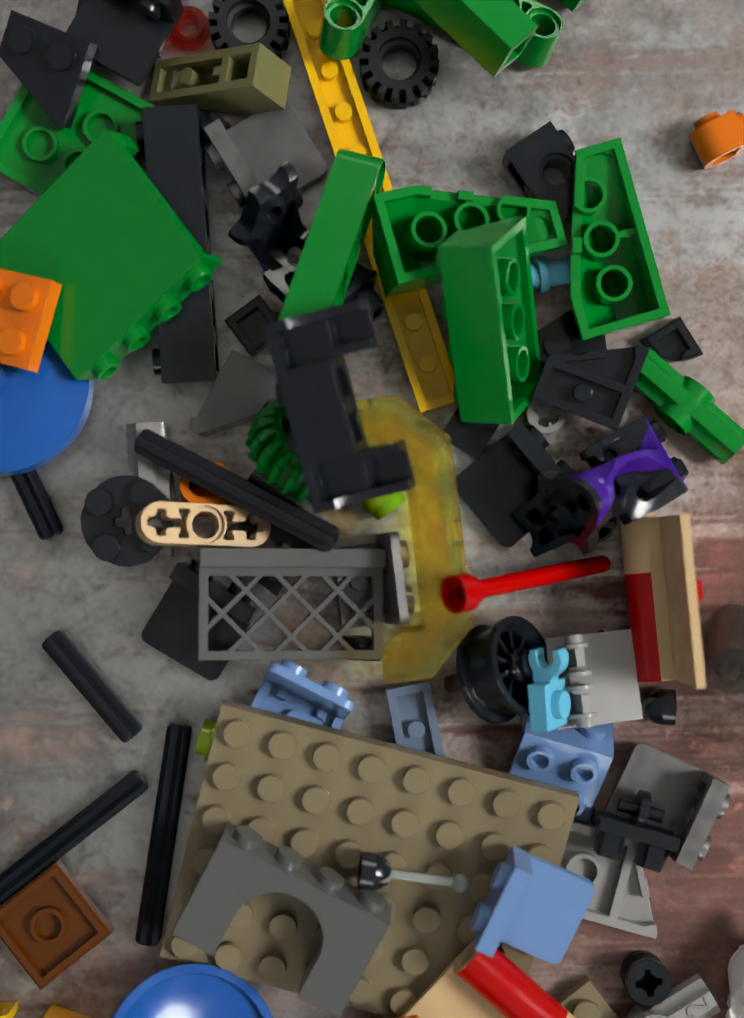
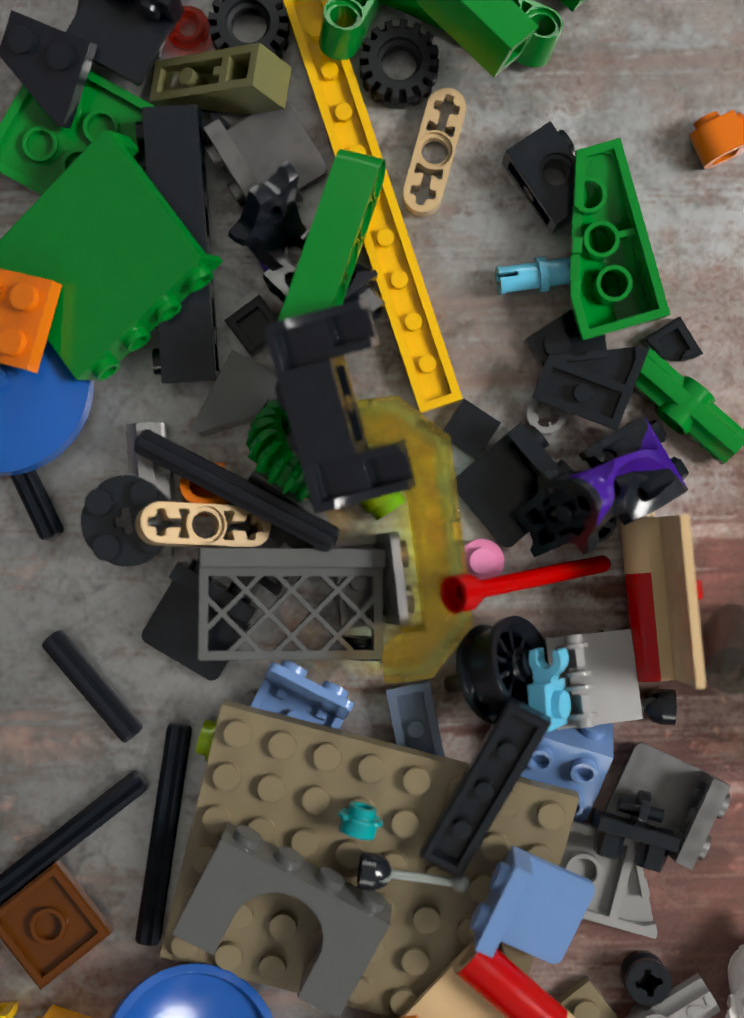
(359, 821): none -> teal plate
(416, 220): green wedge -> none
(431, 119): none -> tan beam
(483, 558): none -> bright pink plate
(485, 786): none -> black tile
(490, 320): green slope -> none

